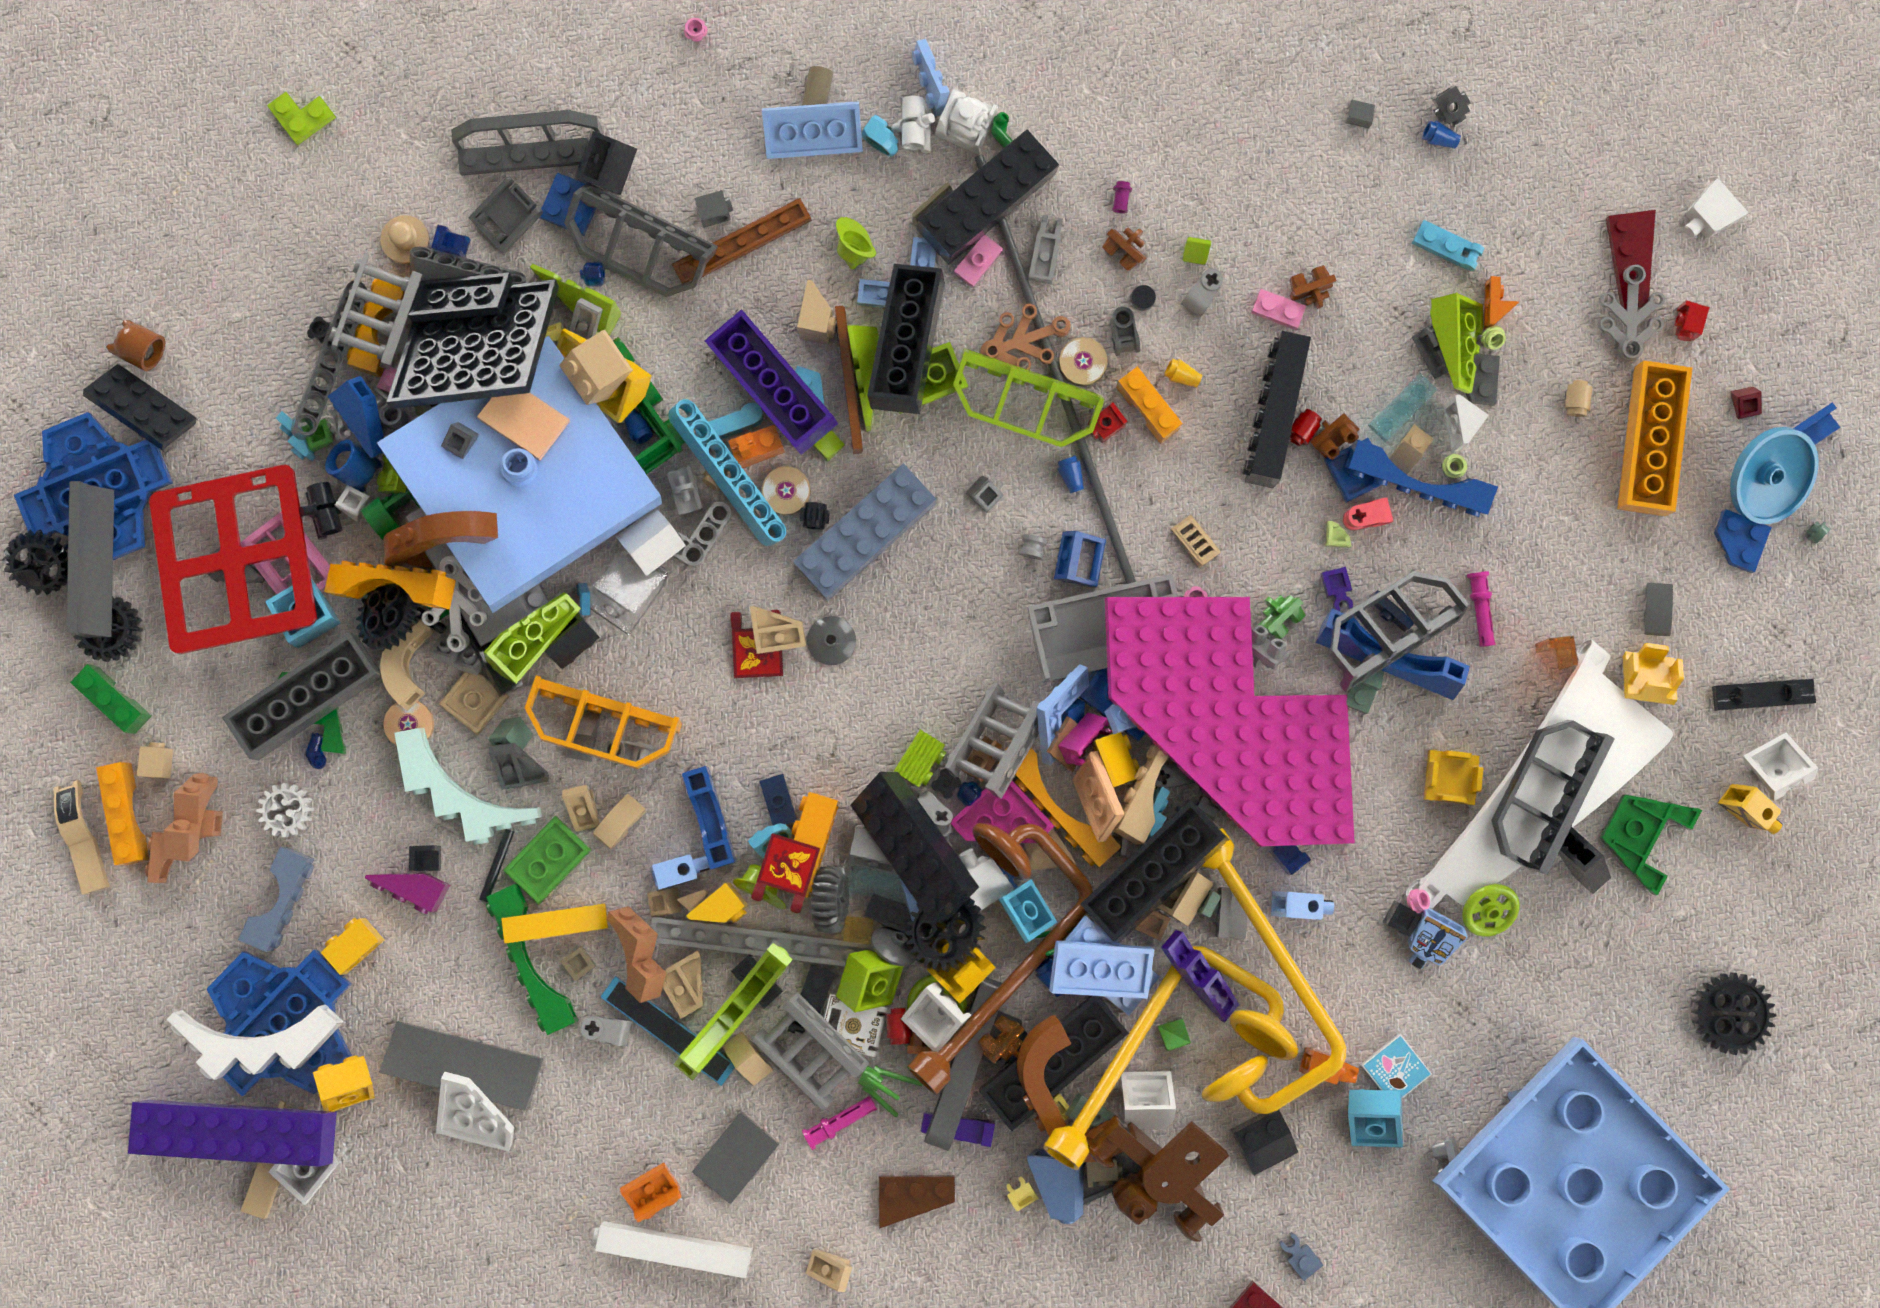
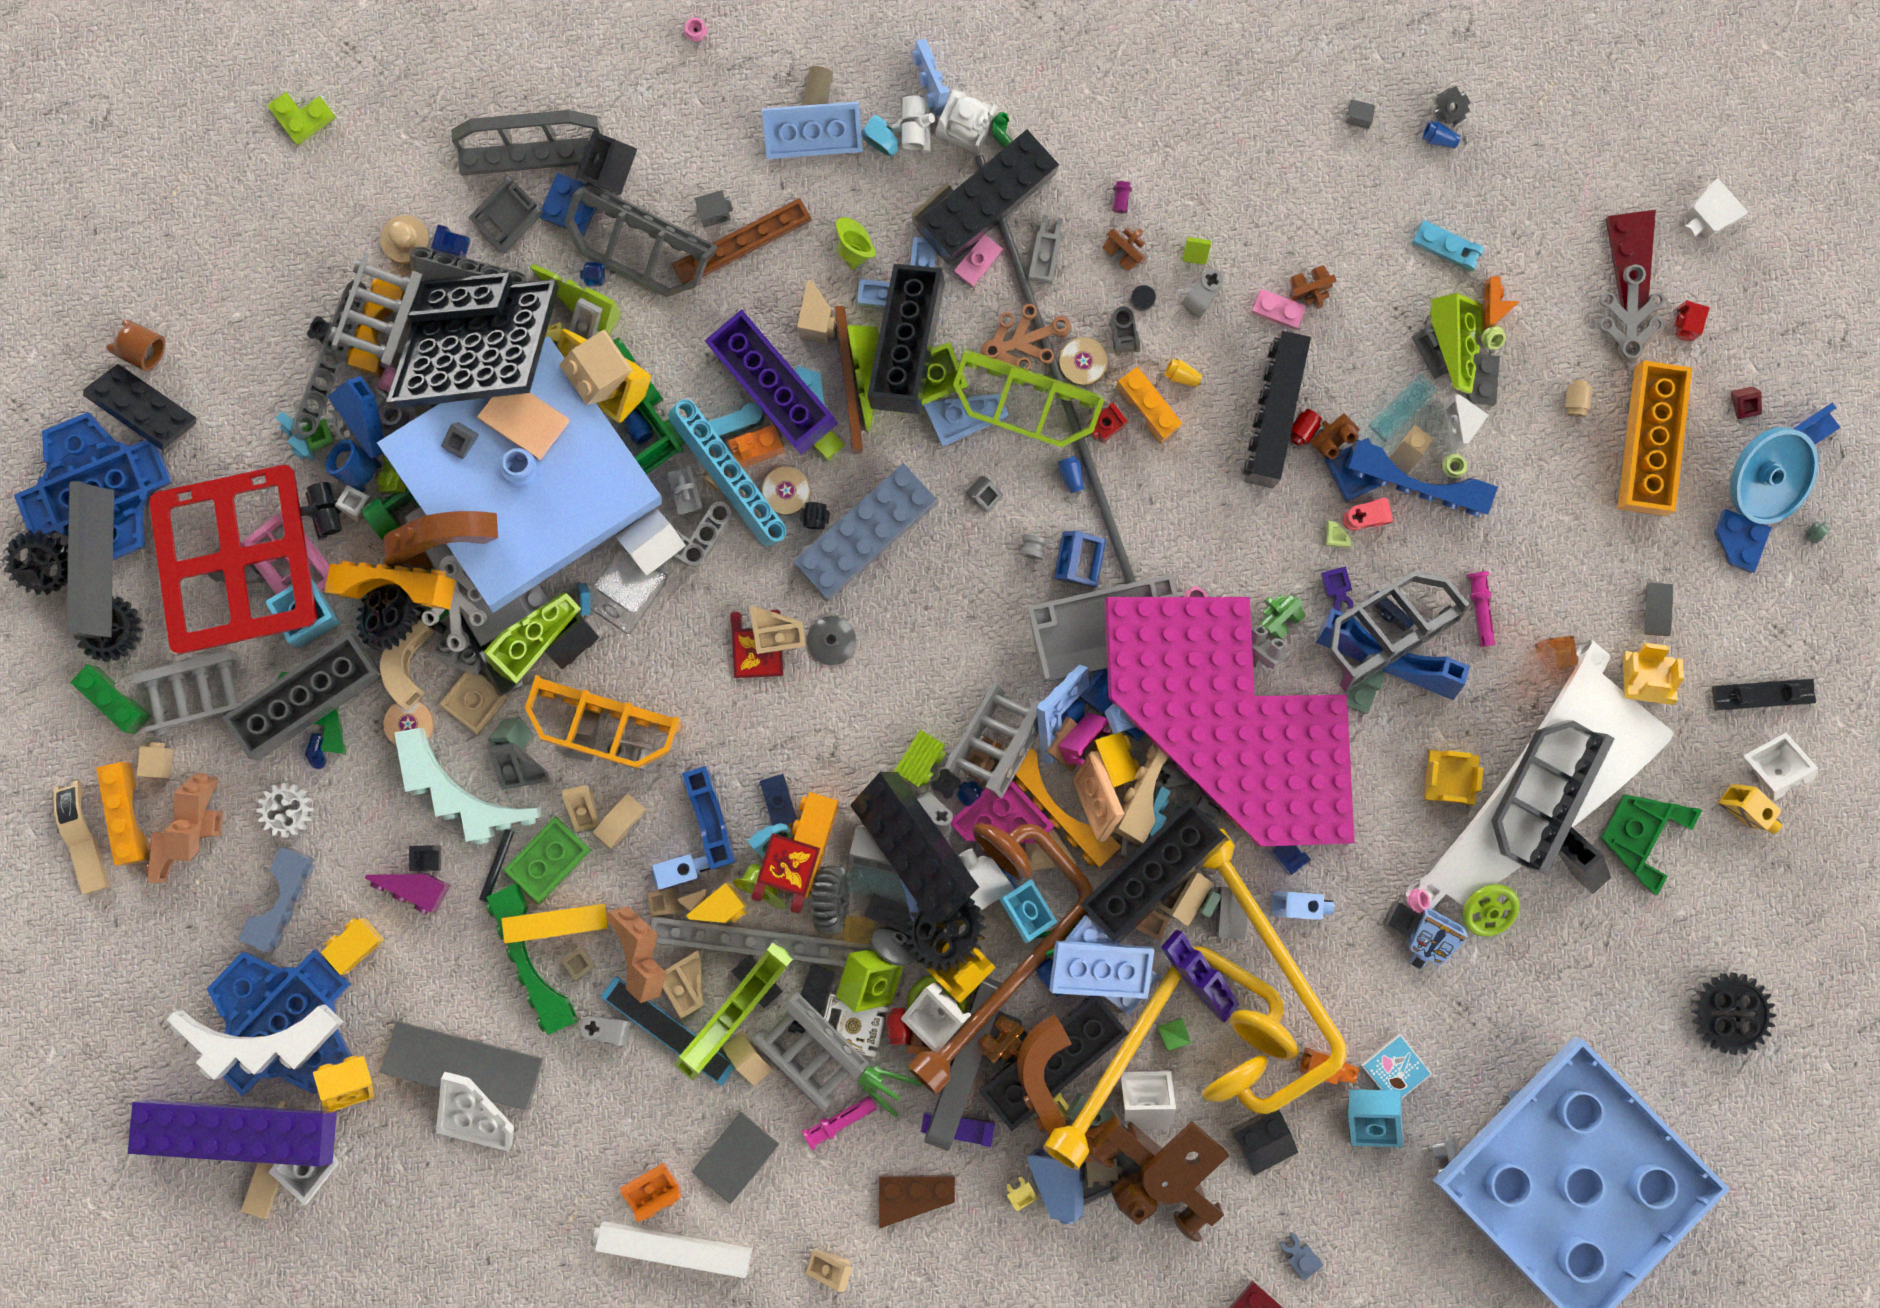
(174, 674): none -> light grey fence
(952, 420): none -> light blue wing
(1194, 554): tan slope -> none

